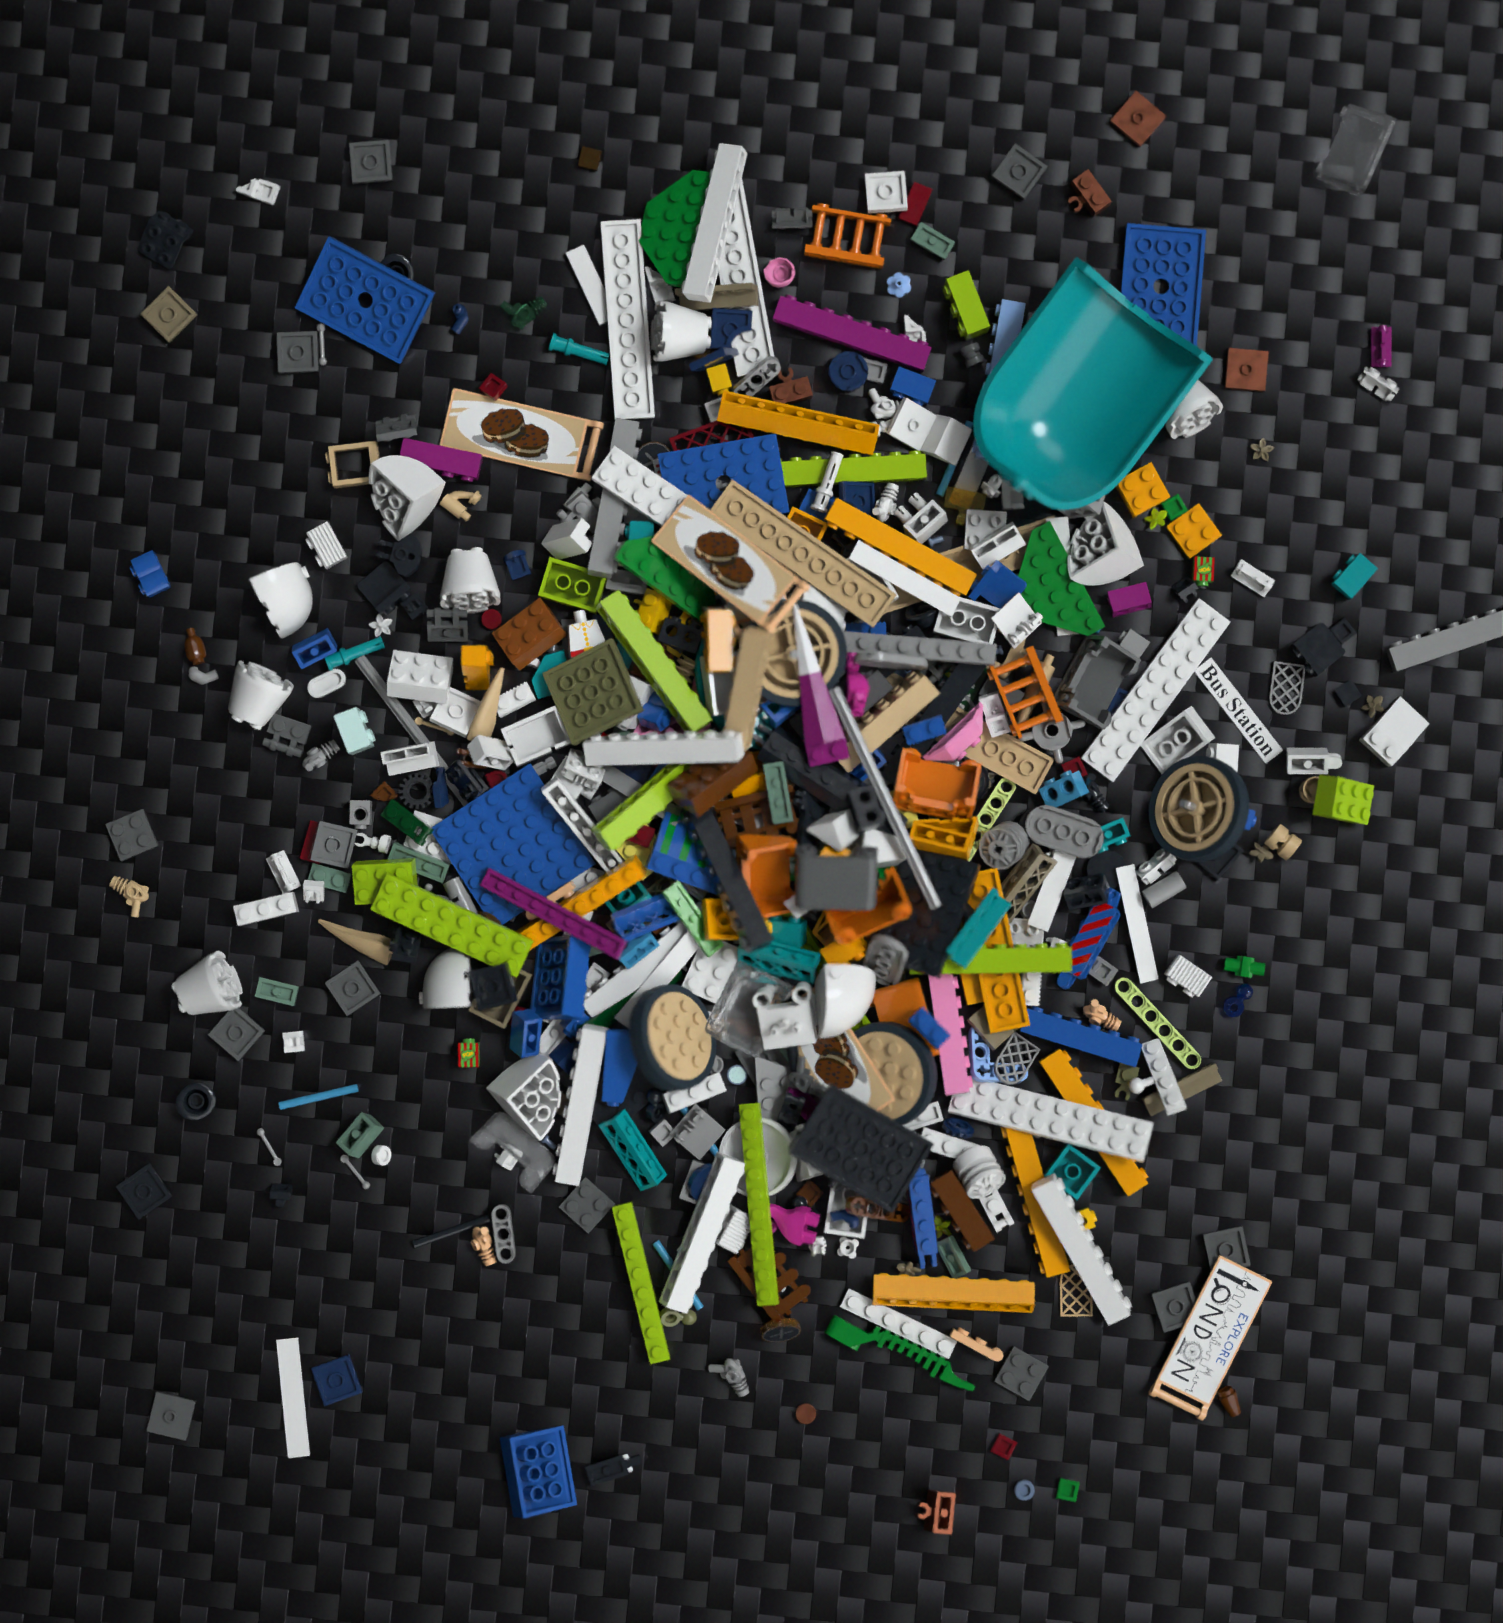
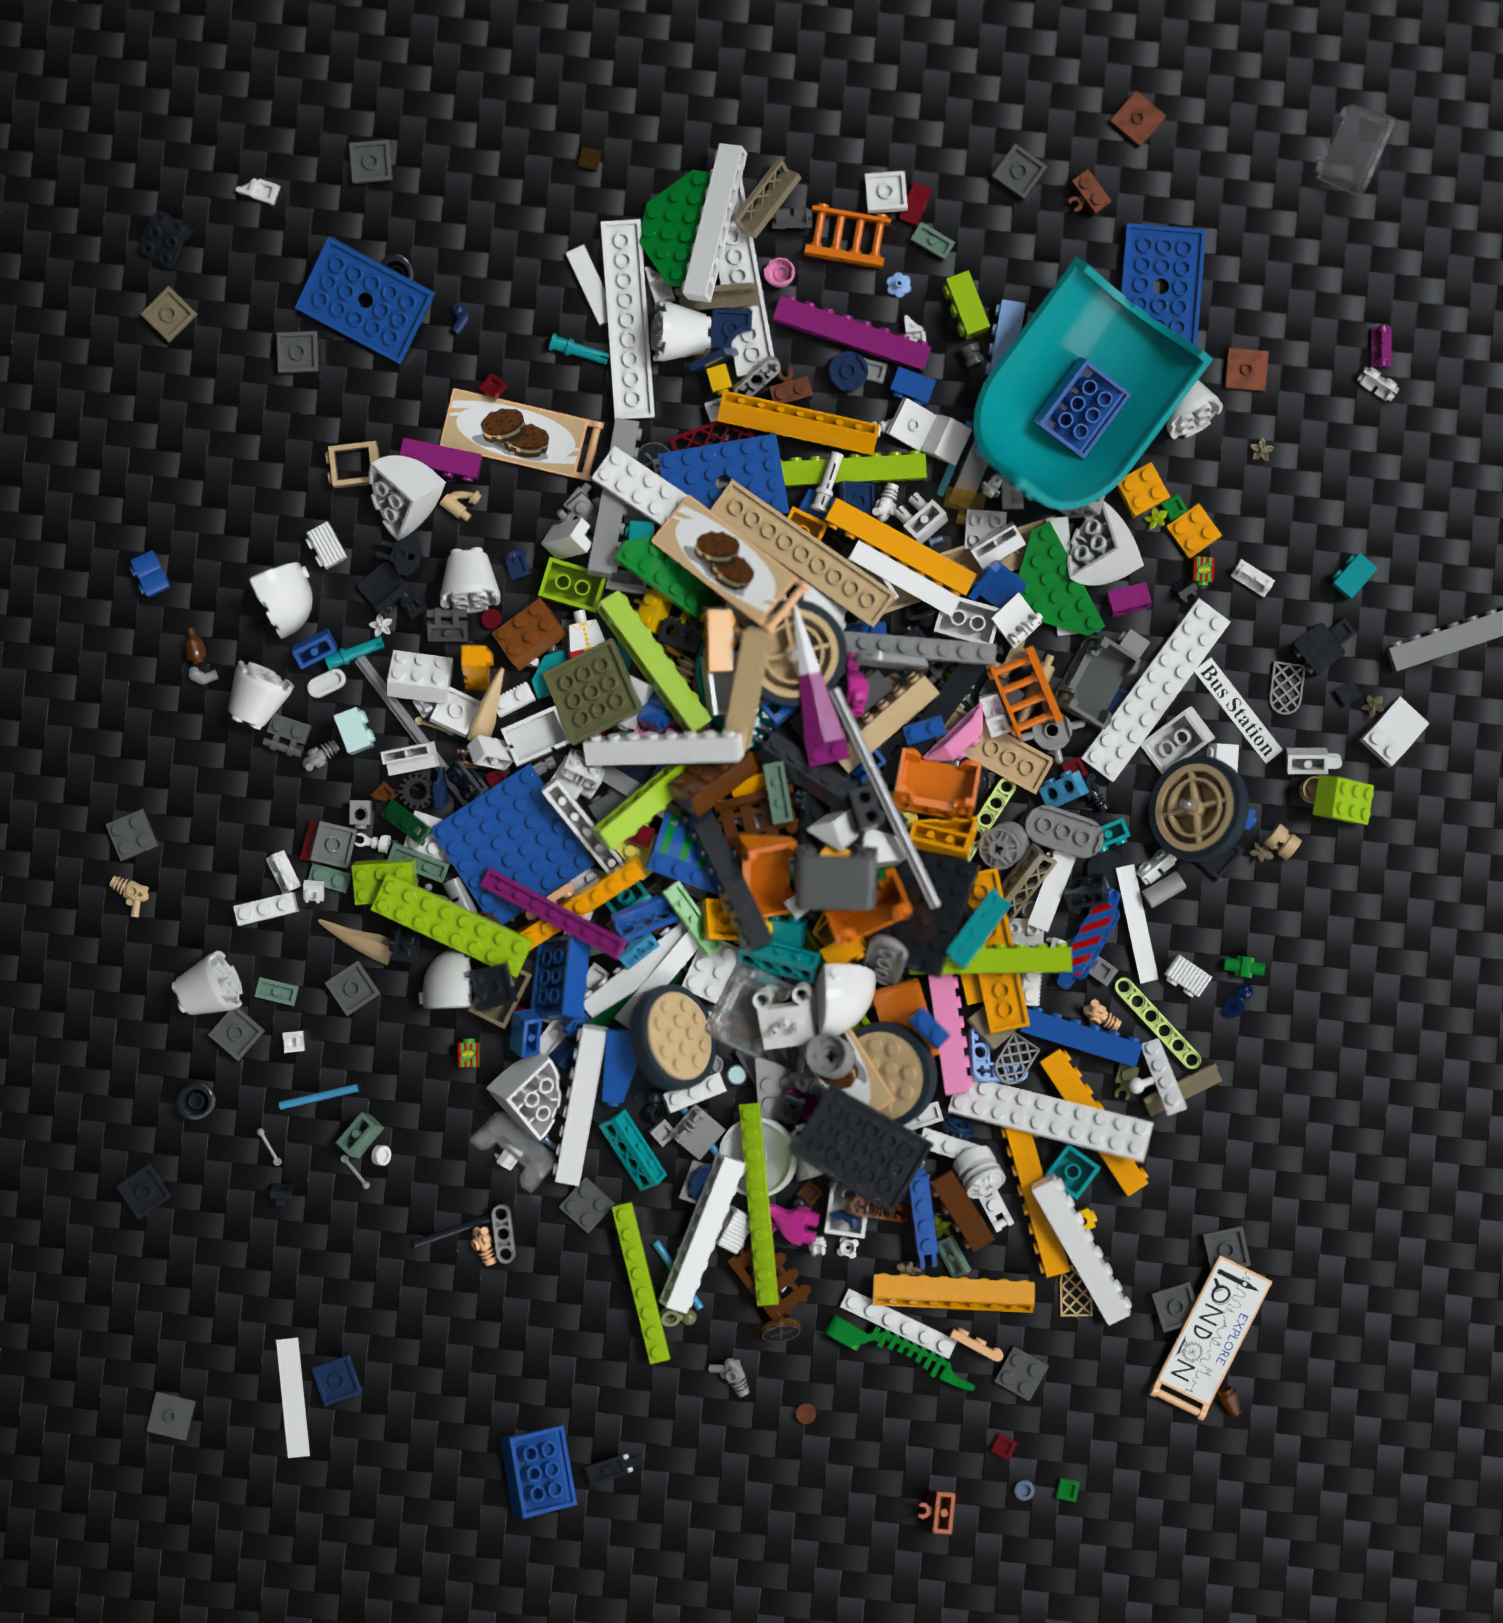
(321, 327): light grey hinge -> none
(396, 427): dark grey plate -> none
(524, 314): clear green piece -> none
(767, 202): none -> dark tan fence
(823, 1048): none -> light grey wheel
(882, 406): white piece -> none
(1082, 407): none -> blue slope

